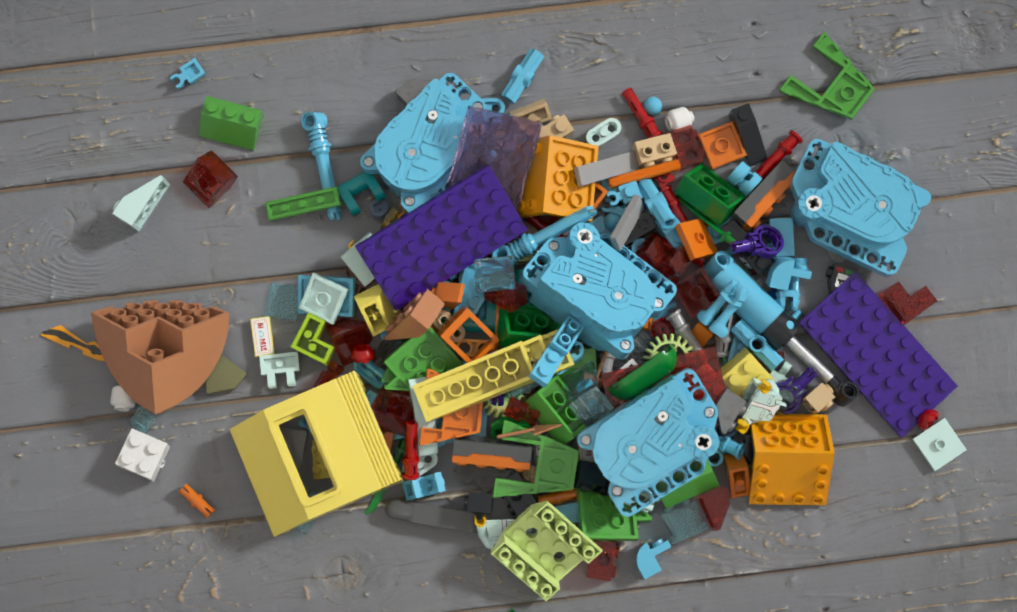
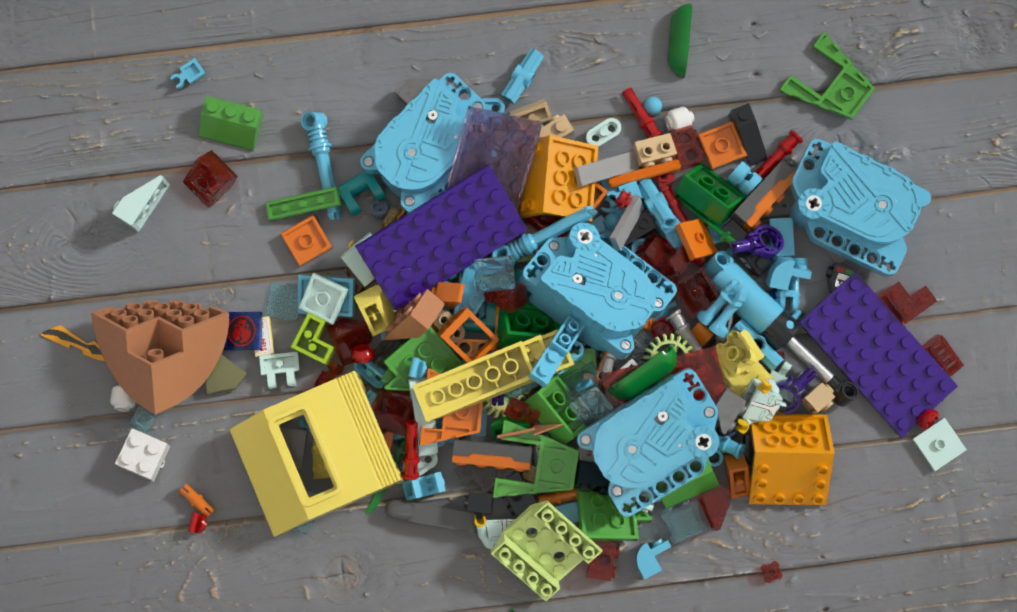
(197, 523): none -> red plate
(244, 331): none -> tile
(306, 241): none -> orange plate
(417, 369): none -> medium azure plate
(623, 199): none -> red plate
(679, 39): none -> green brick
(737, 353): none -> light yellow slope
(776, 572): none -> clear red plate
(939, 339): none -> clear red slope

